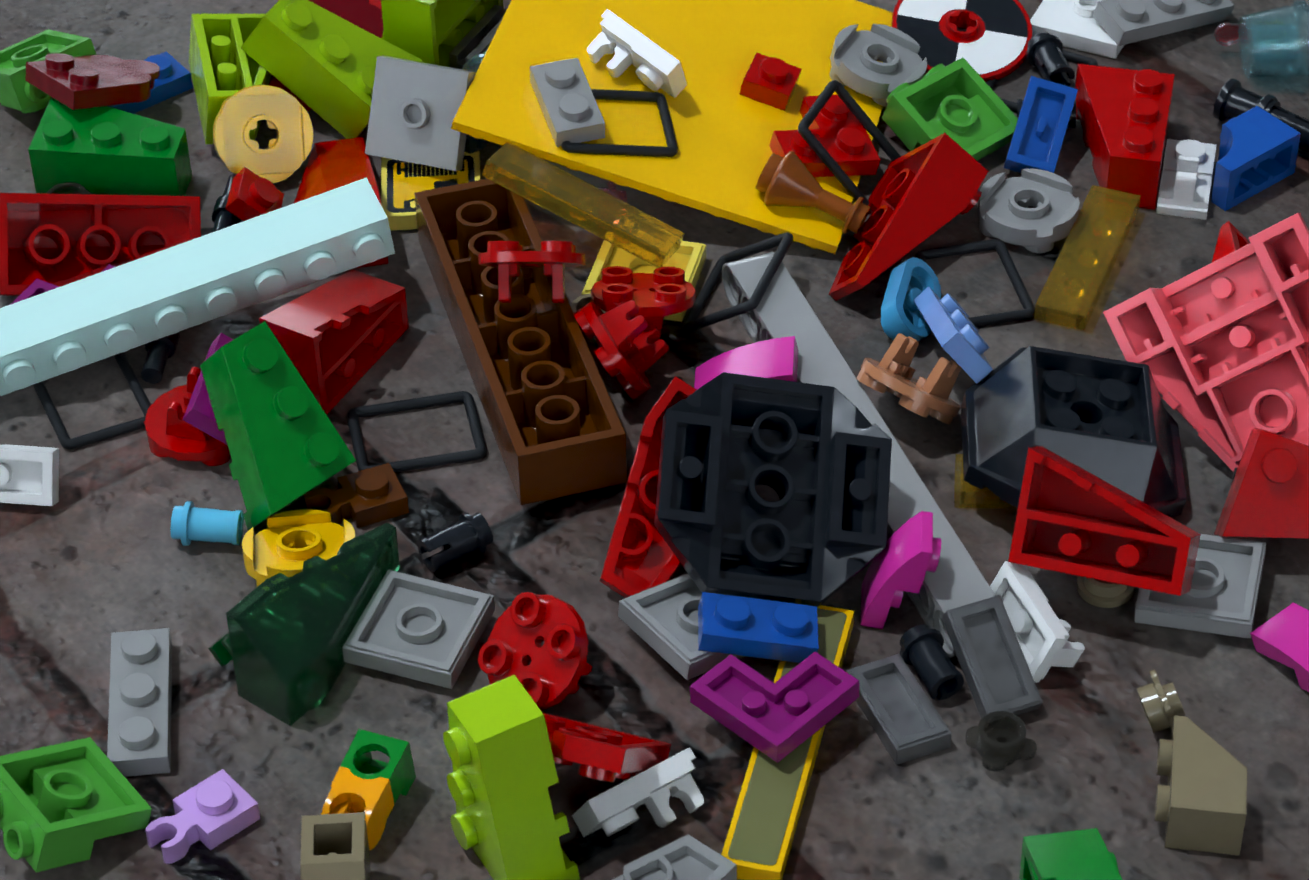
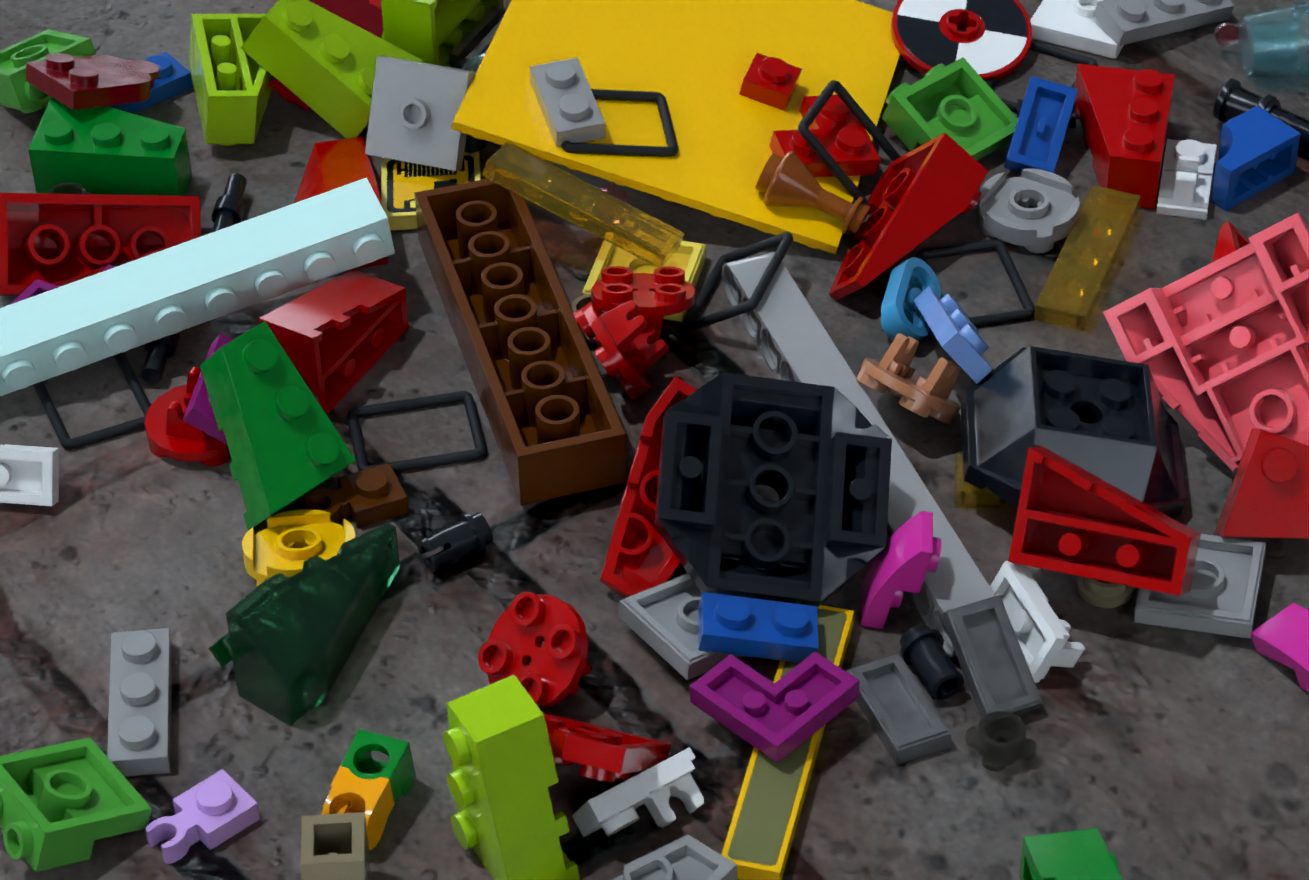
(206, 524): medium azure pin -> none
(252, 195): red plate -> none
(281, 112): yellow plate -> none
(419, 629): light grey plate -> none
(510, 258): red plate -> none
(653, 64): white plate -> none
(766, 359): dark pink slope -> none
(856, 63): light grey plate -> none
(1046, 54): black pin -> none
(1160, 703): dark tan plate -> none
(1203, 792): dark tan slope -> none

